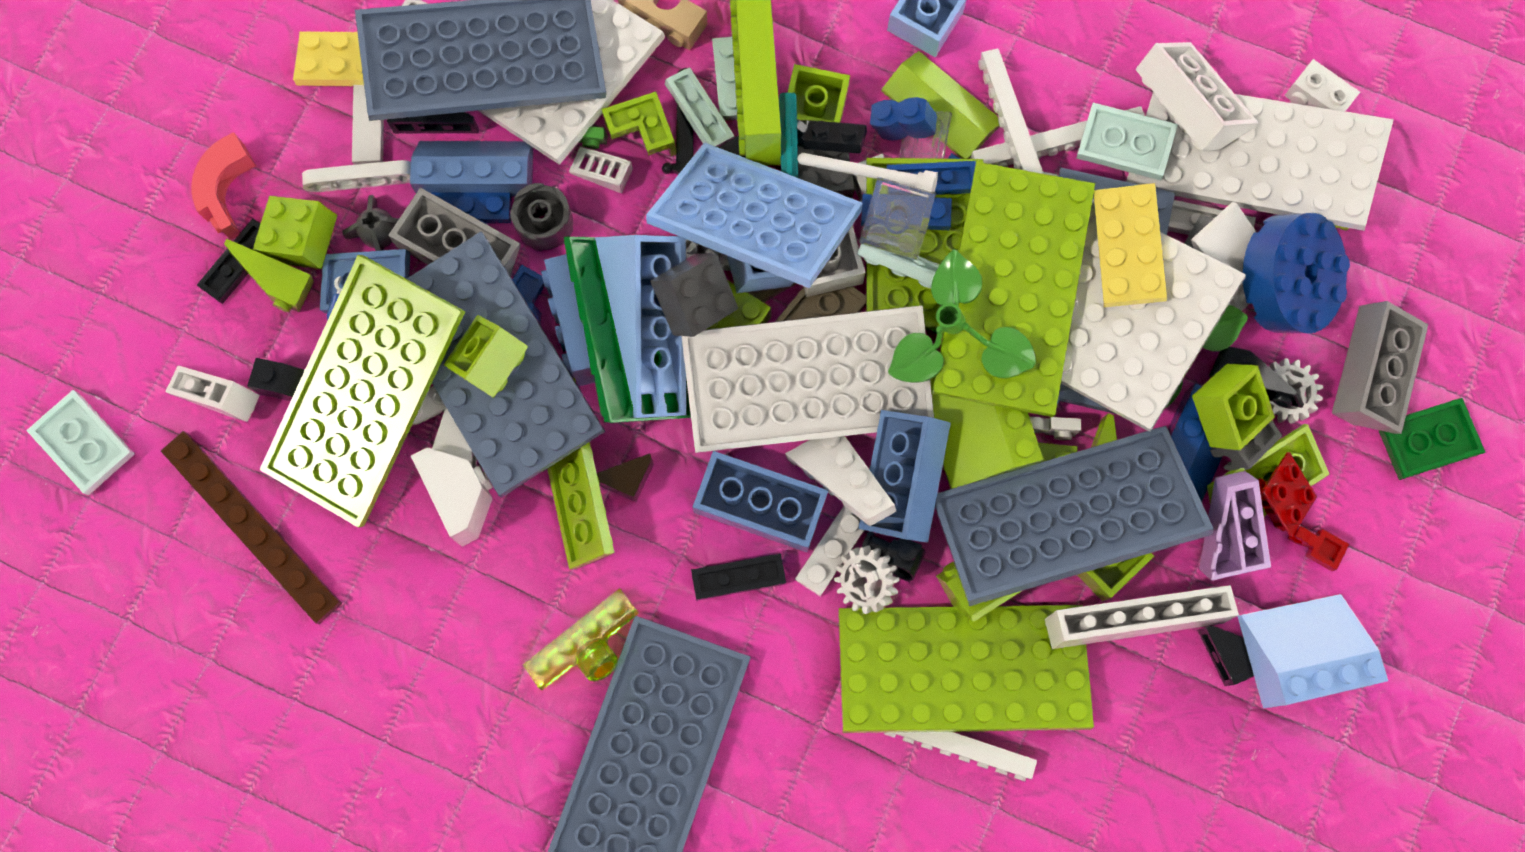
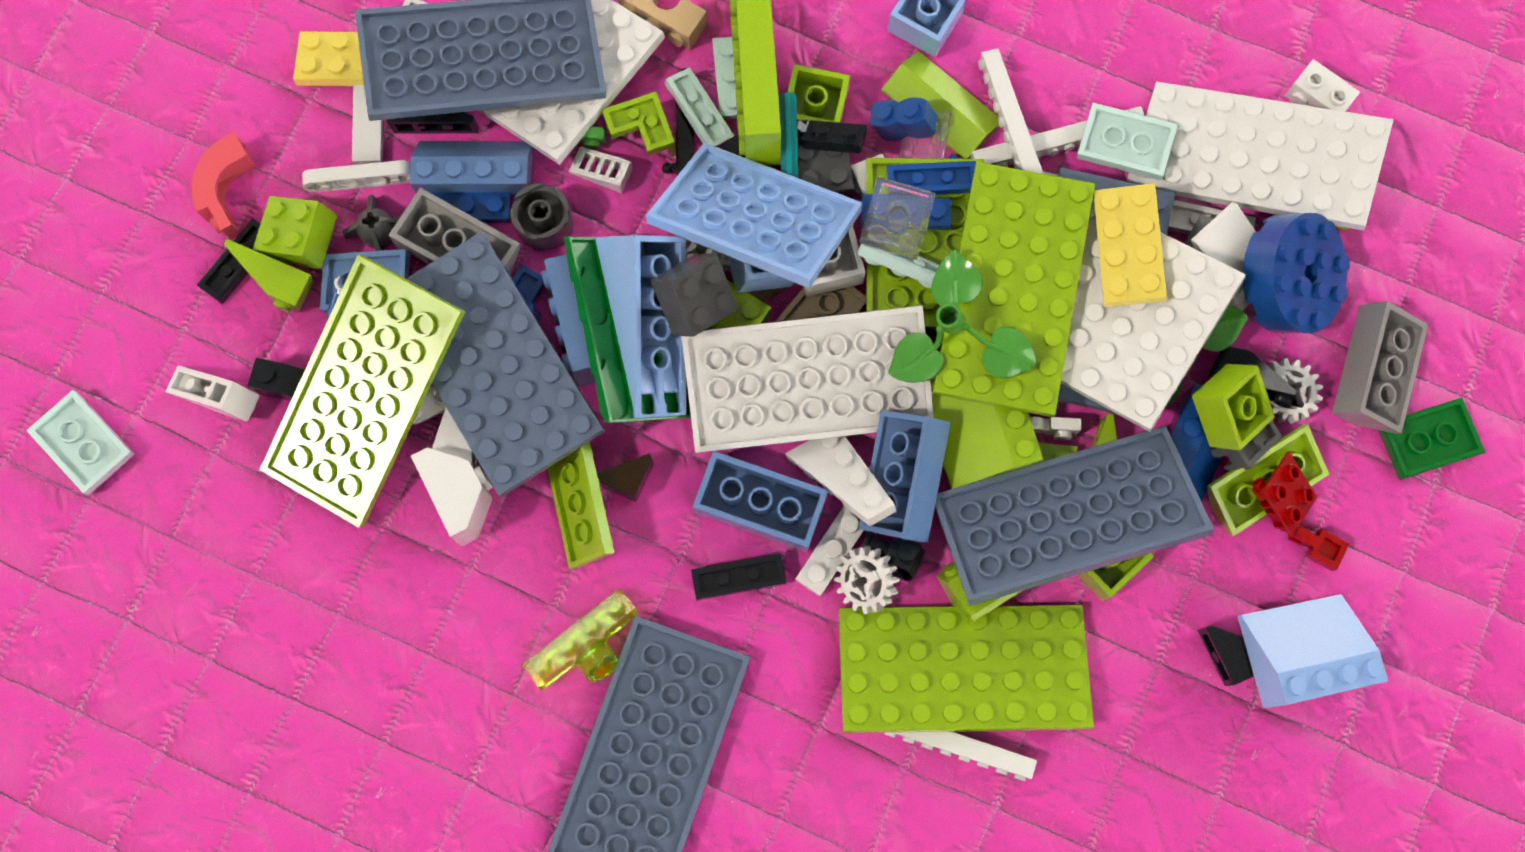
(251, 527): reddish brown plate -> none
(486, 356): lime slope -> none
(924, 180): white piece -> none
(1141, 617): white brick -> none
(1195, 95): white slope -> none
(1239, 529): lavender wedge -> none

